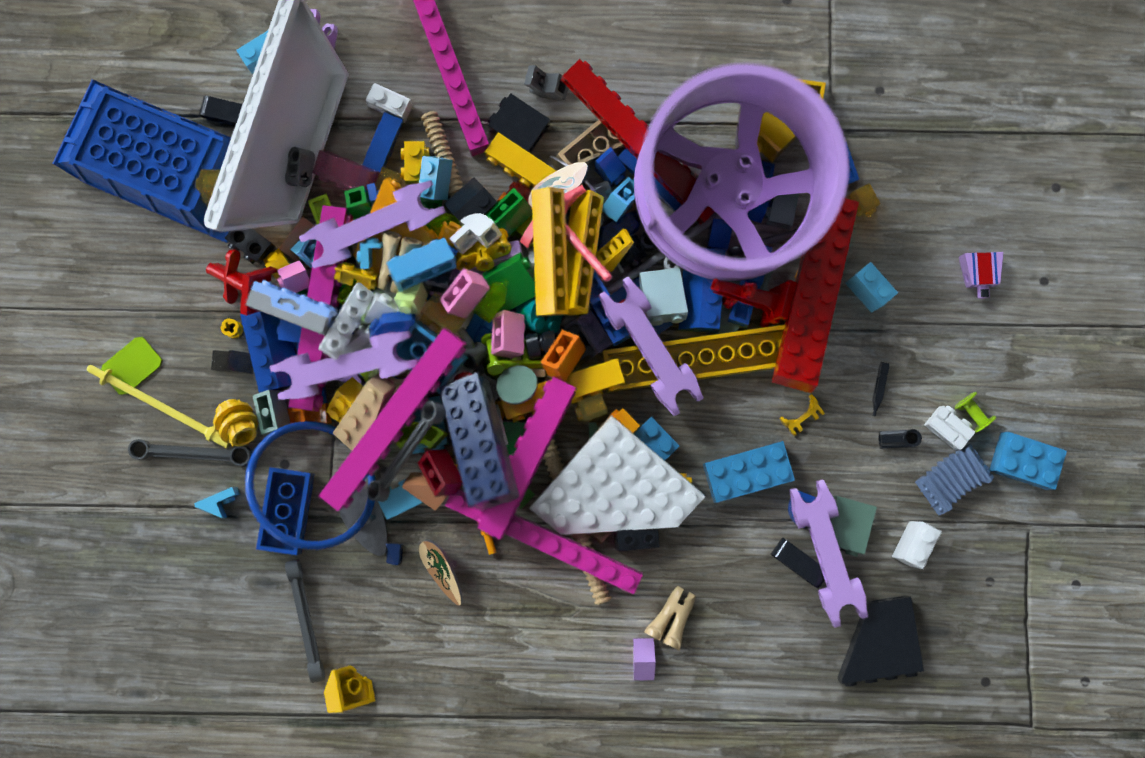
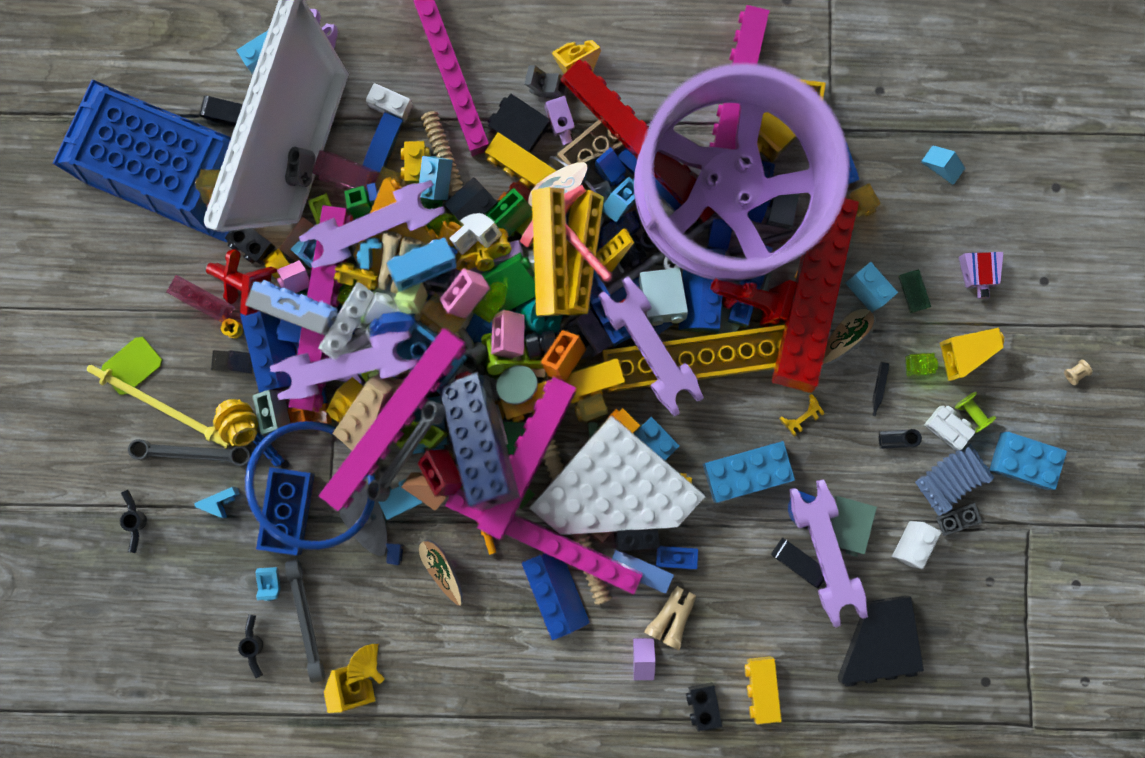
(125, 521): none -> black piece
(200, 299): none -> clear pink brick
(258, 644): none -> black piece
(267, 583): none -> medium azure bracket
(269, 452): none -> blue axle
(364, 665): none -> yellow hand
(555, 595): none -> blue slope
(557, 111): none -> lavender torso
(570, 53): none -> yellow slope
(652, 575): none -> medium blue slope
(677, 557): none -> blue plate
(709, 705): none -> black brick
(747, 51): none -> dark pink brick
(763, 690): none -> yellow brick
(849, 335): none -> shield
(914, 291): none -> clear green plate
(921, 364): none -> clear neon green brick
(944, 163): none -> medium azure slope
(958, 519): none -> dark grey slope
(969, 351): none -> yellow slope
(1078, 372): none -> tan bush

